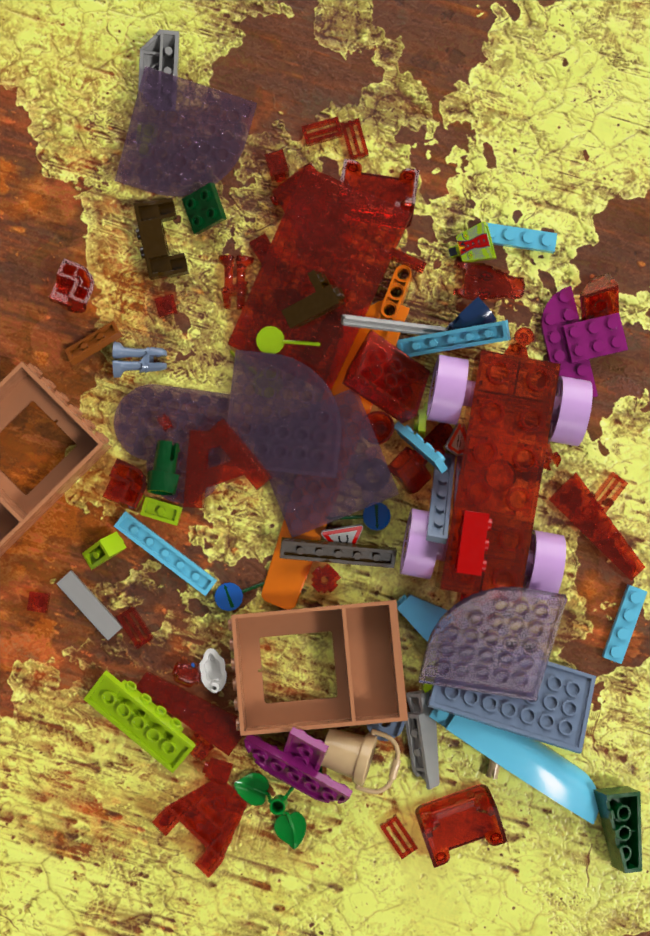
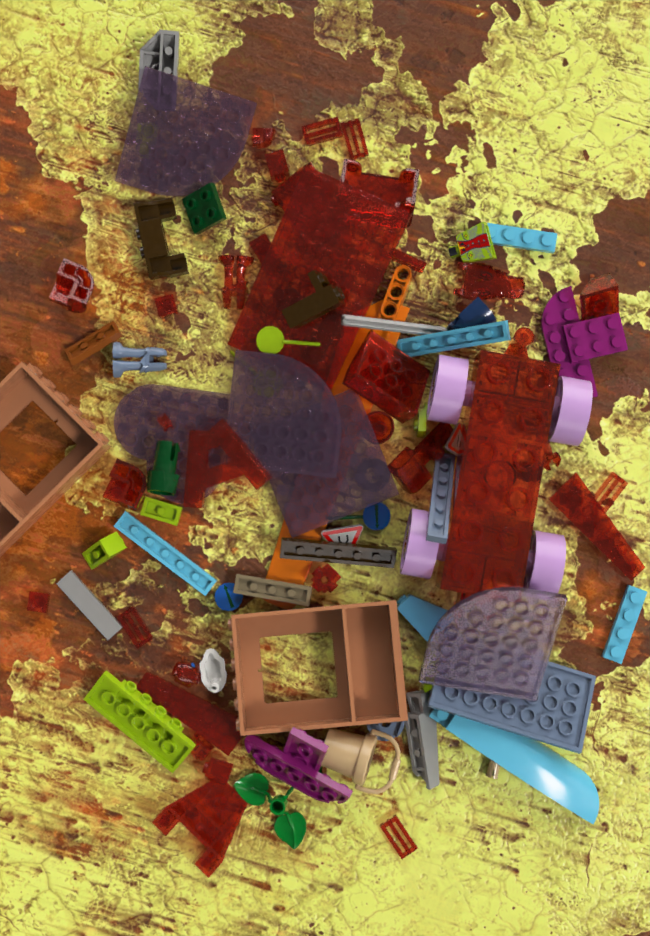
(262, 137): none -> clear red piece
(273, 589): none -> dark tan plate
(424, 449): medium azure plate -> none
(459, 821): clear red windscreen -> none
(472, 543): red brick -> none
(621, 824): dark green wedge -> none

